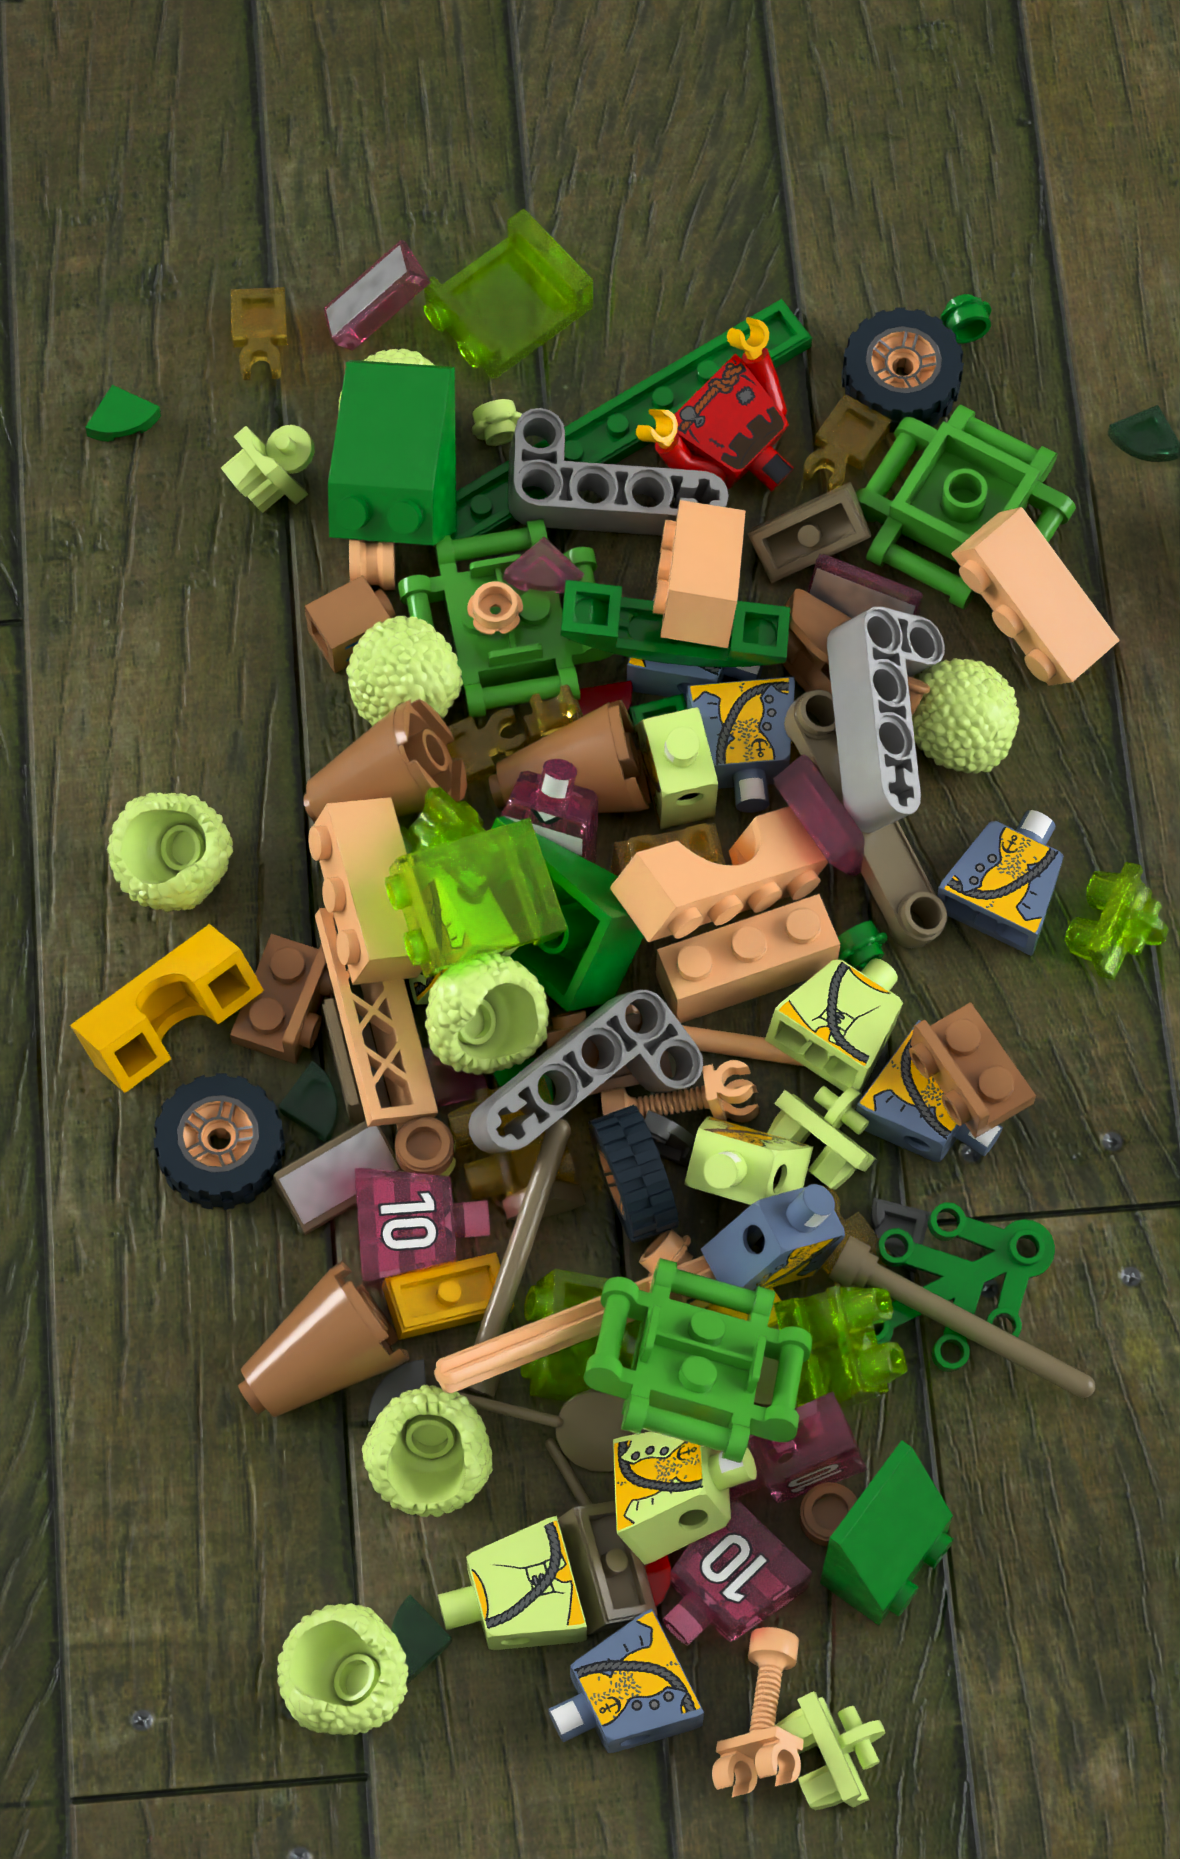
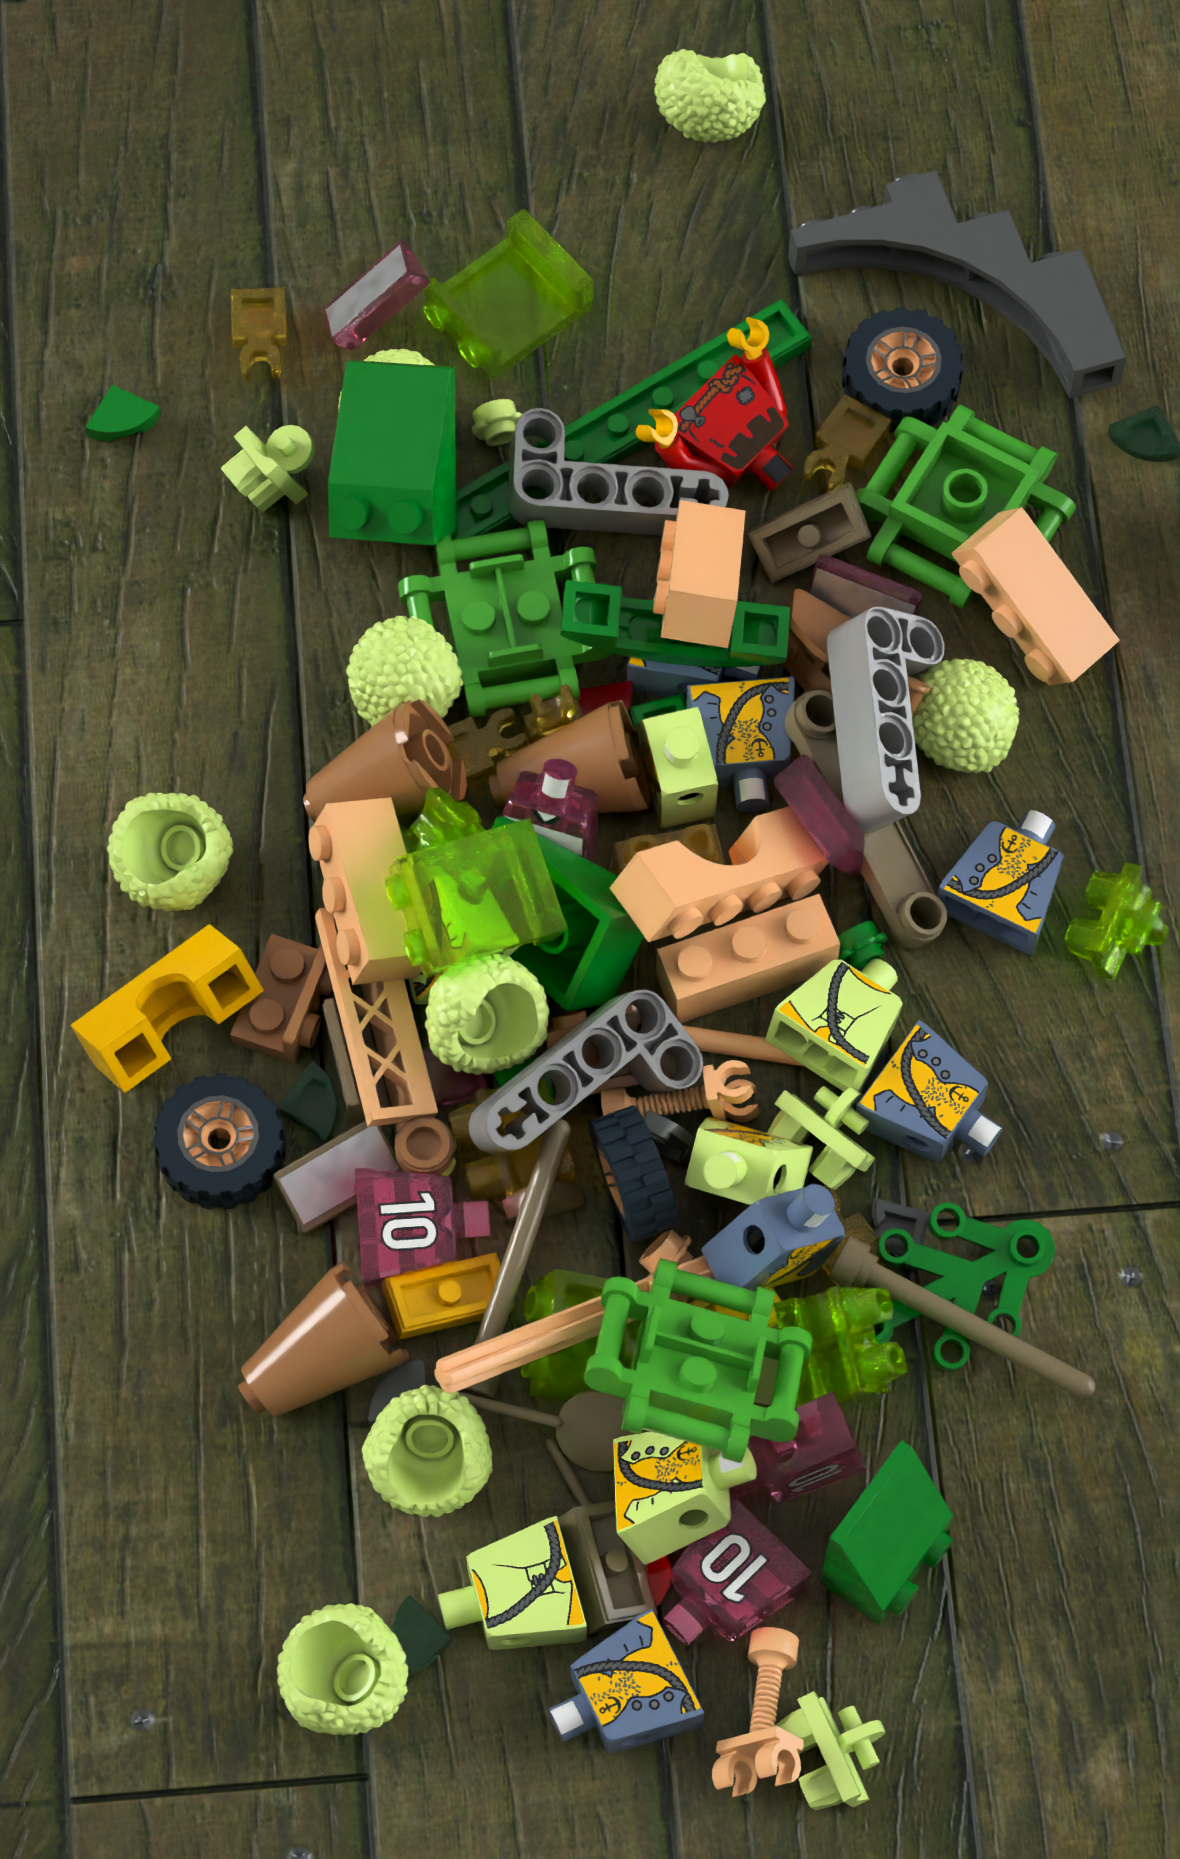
(343, 617): medium nougat brick -> none
(374, 561): light nougat wheel -> none
(495, 595): light nougat plate -> none
(542, 569): clear pink tile -> none
(709, 95): none -> yellowish green hair
(824, 1510): medium nougat tile -> none
(967, 317): green plate -> none
(971, 1070): medium nougat bracket -> none
(984, 256): none -> dark grey arch

